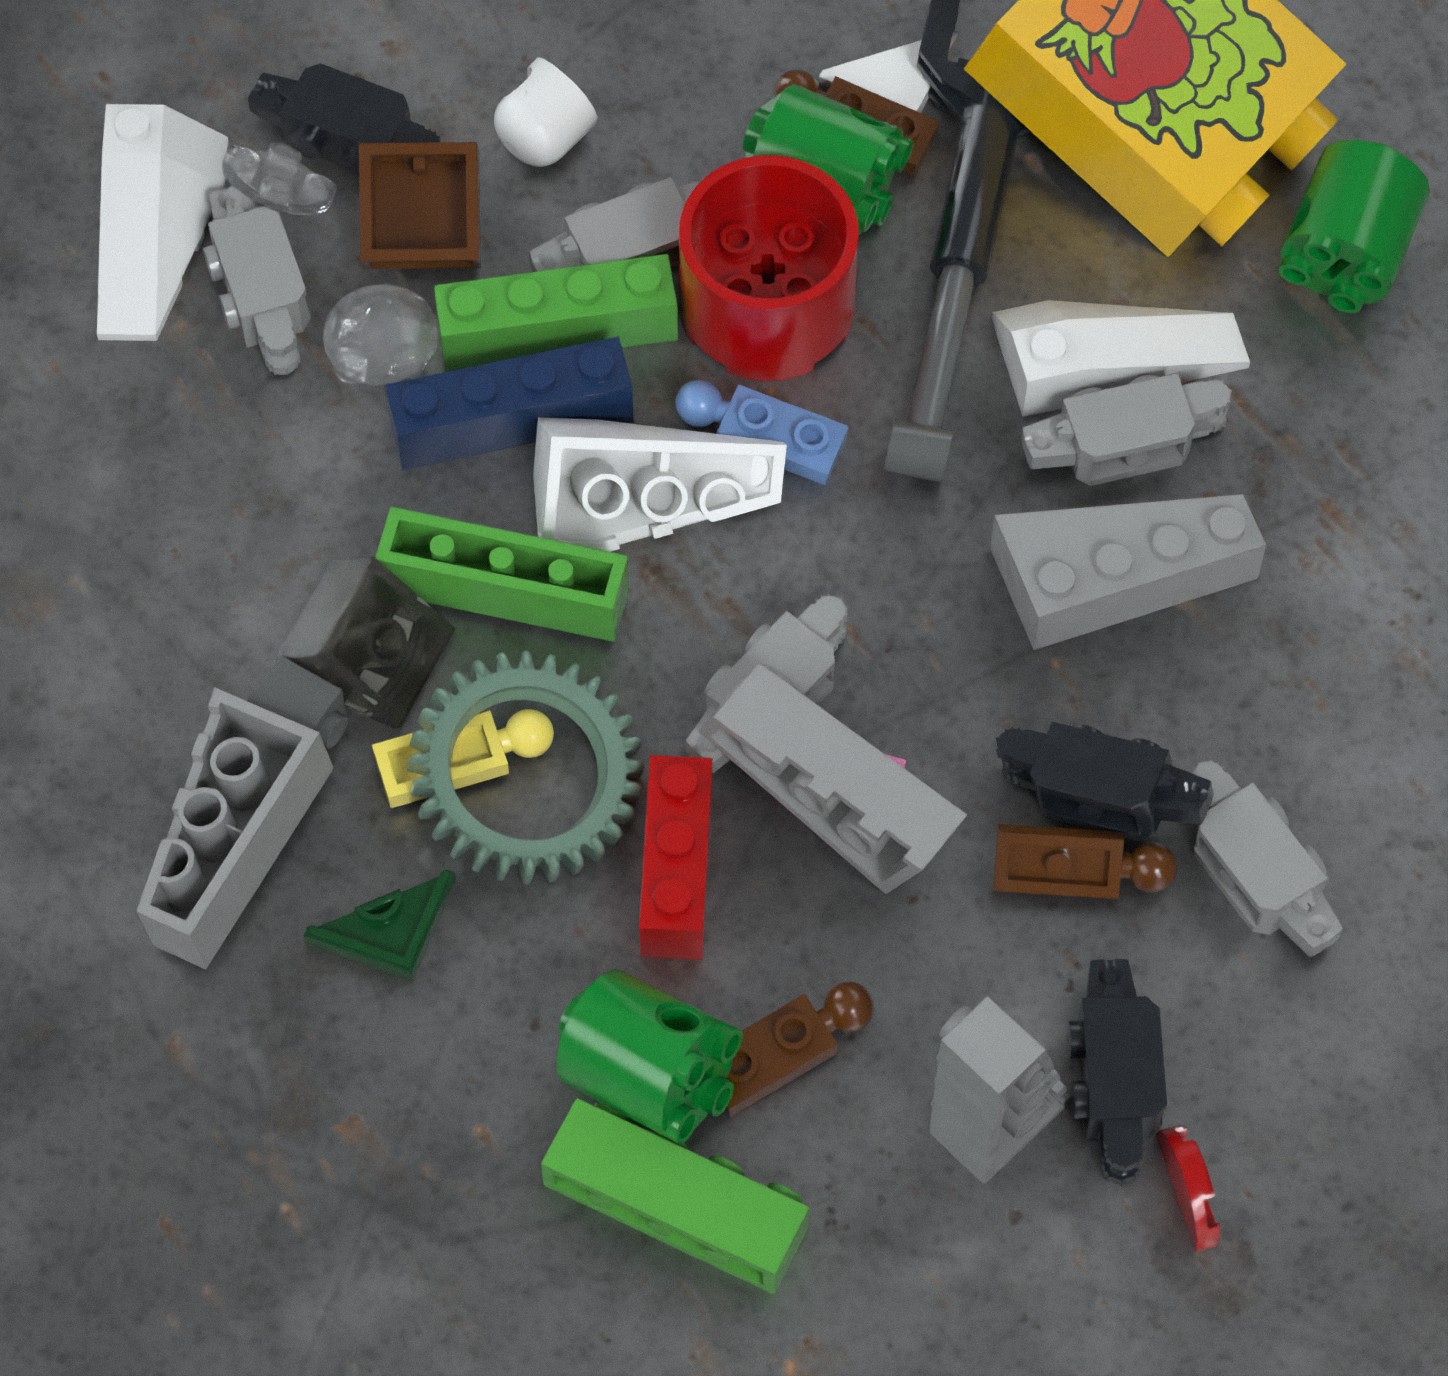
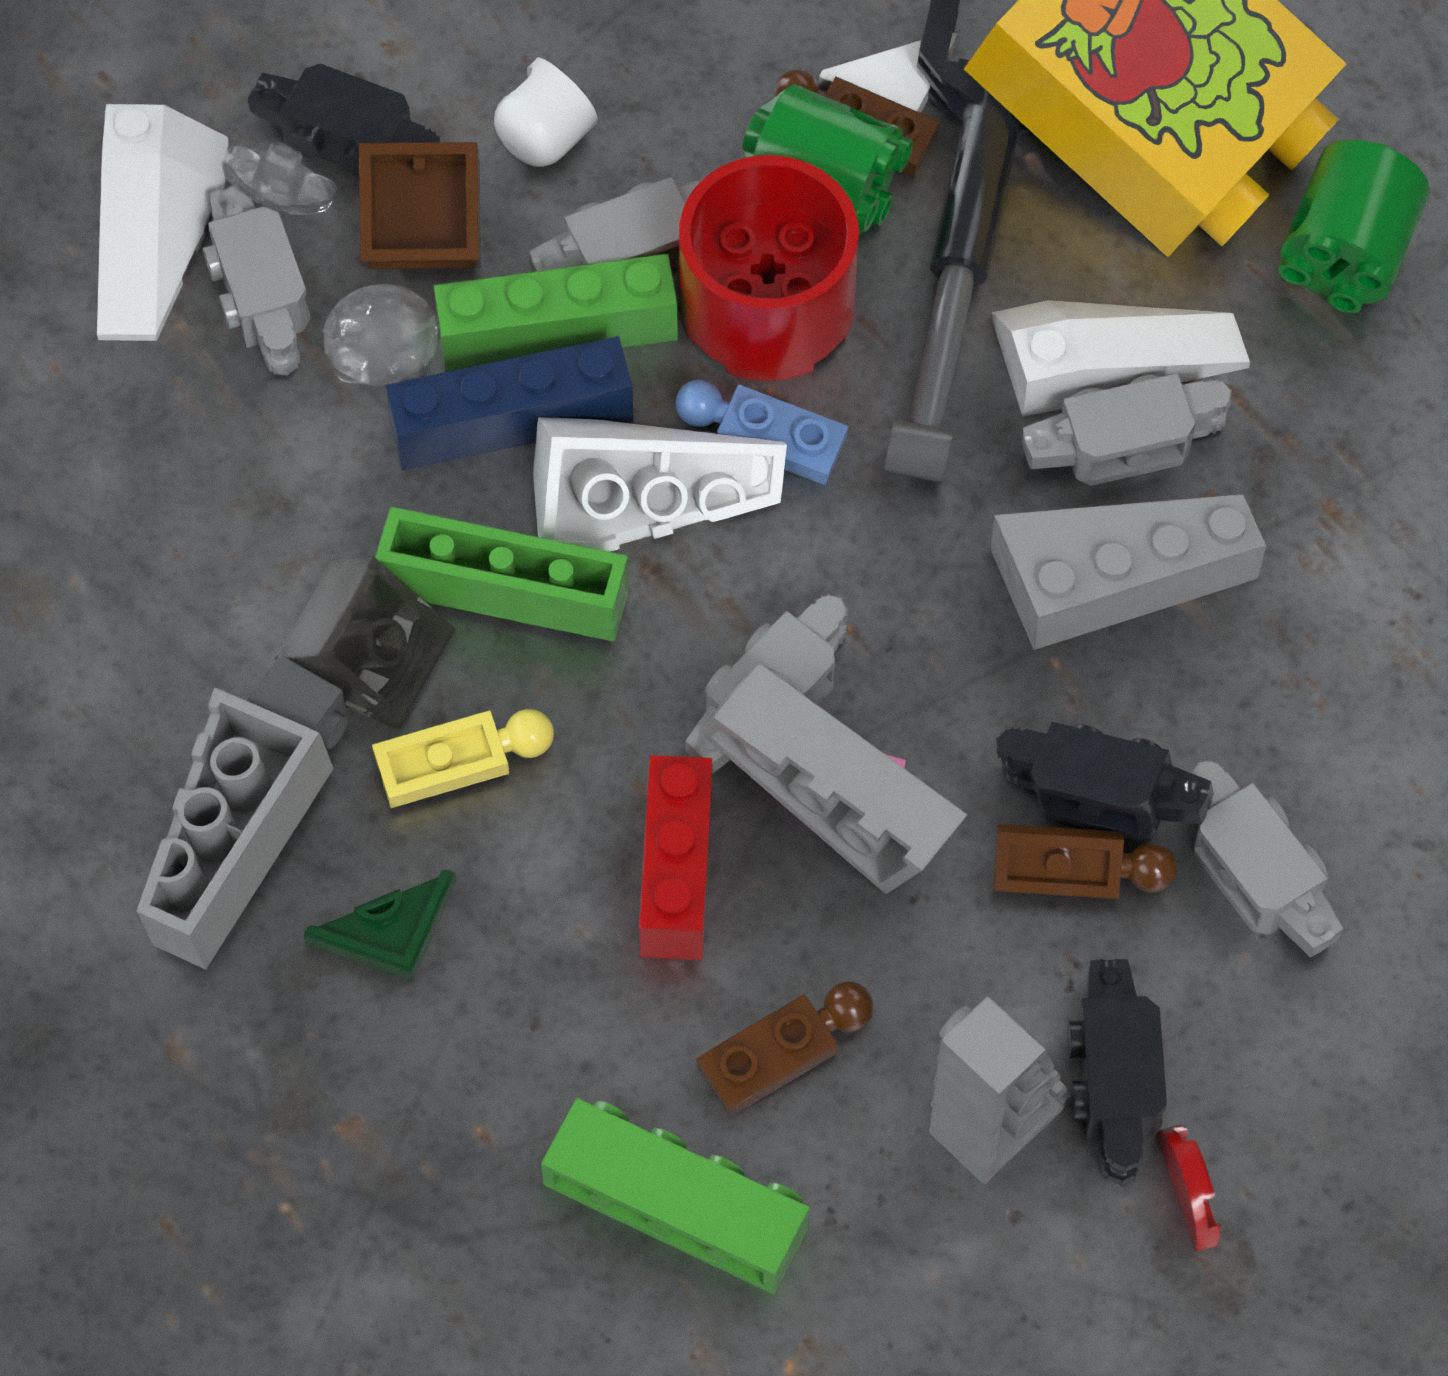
(548, 688): sand green piece -> none
(646, 1054): green cylinder -> none

